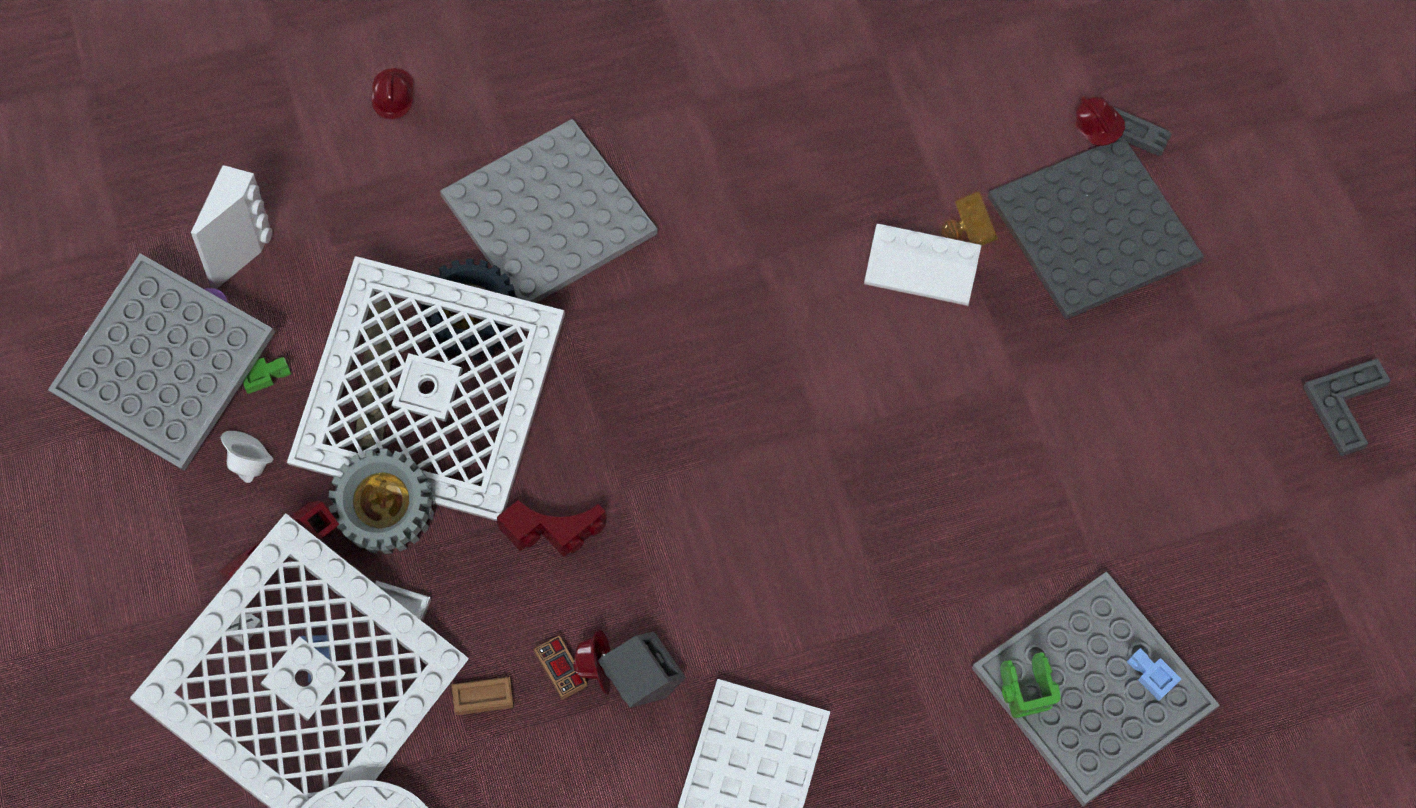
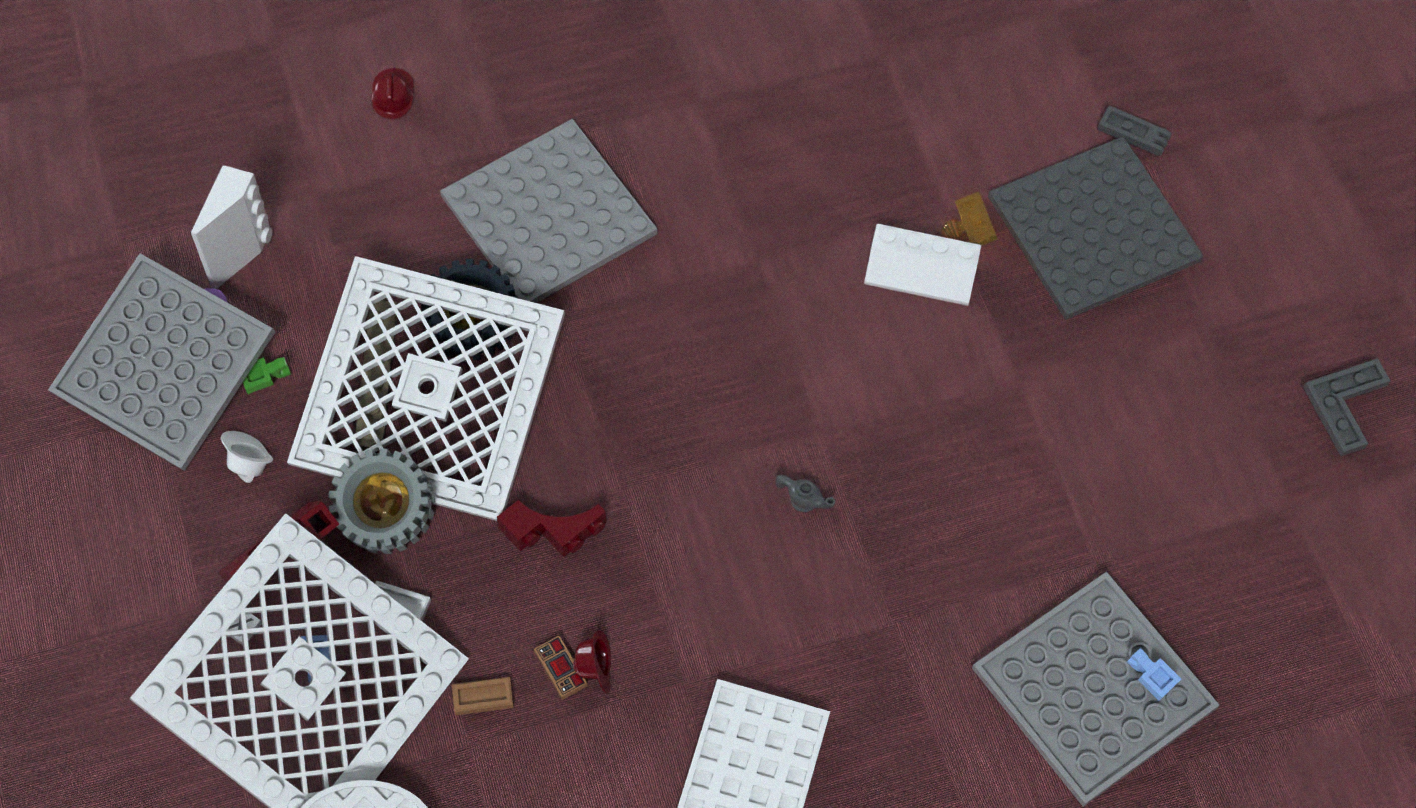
(642, 670): dark grey slope -> none
(804, 494): none -> dark grey piece
(1011, 690): bright green piece -> none
(1099, 121): dark red piece -> none

